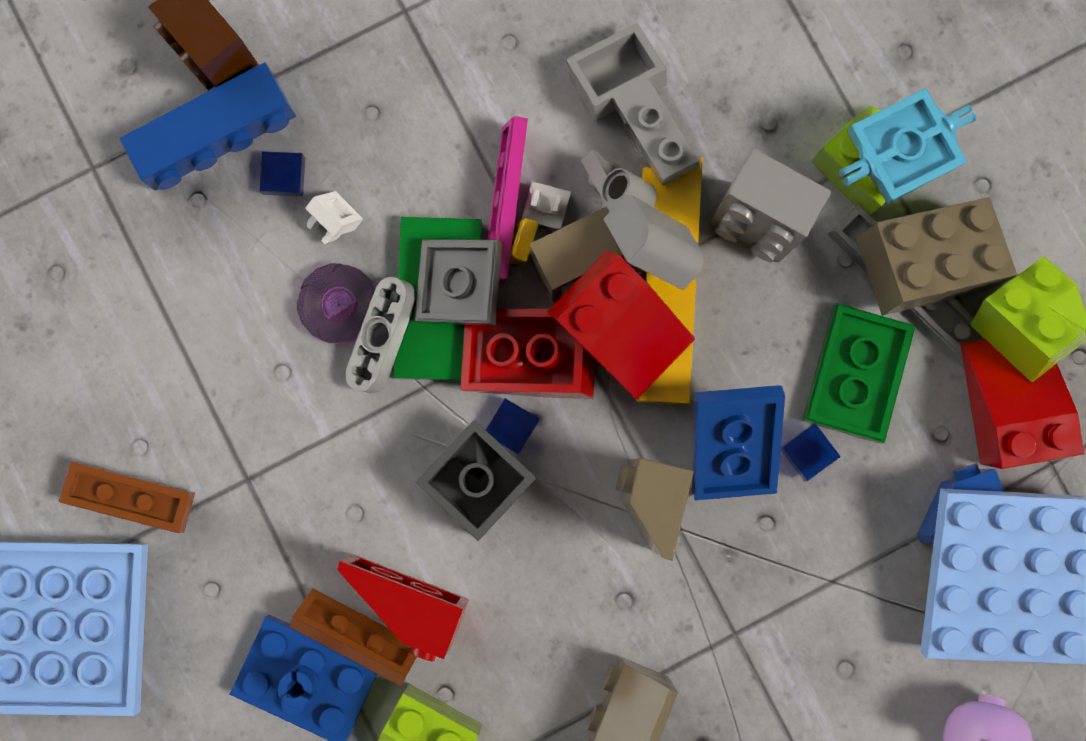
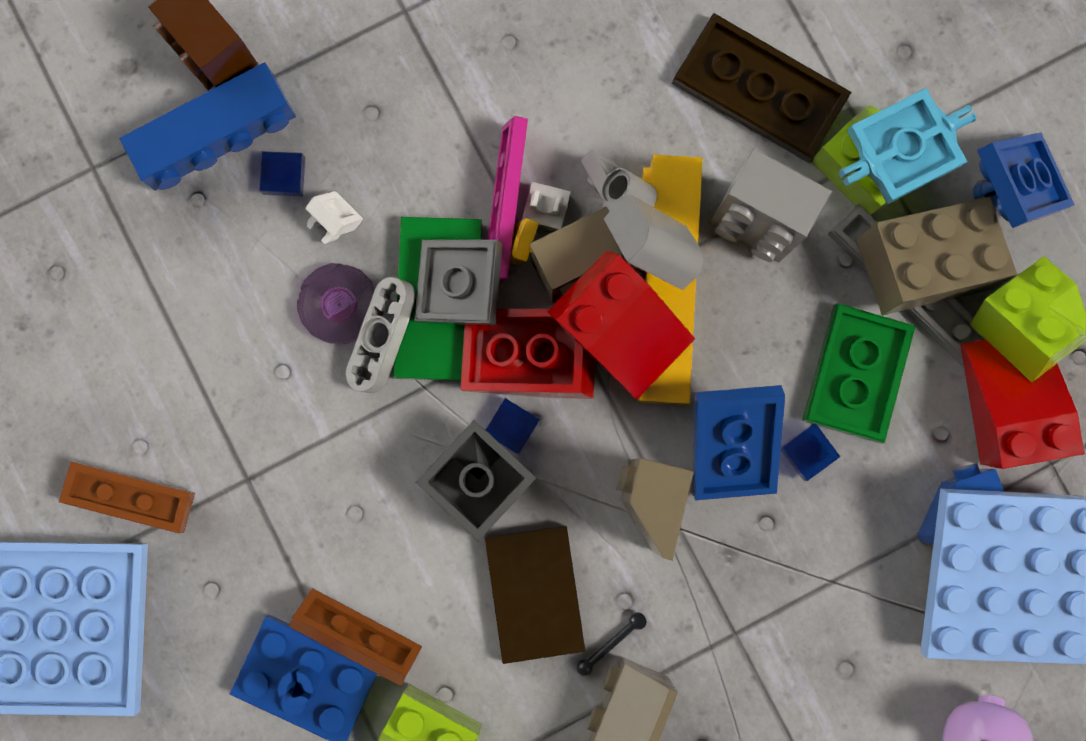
(411, 608): red slope -> none
(534, 594): none -> dark brown tile
(624, 78): light grey plate -> none
(637, 621): none -> black hinge
(761, 87): none -> dark brown tile
(1022, 179): none -> blue plate

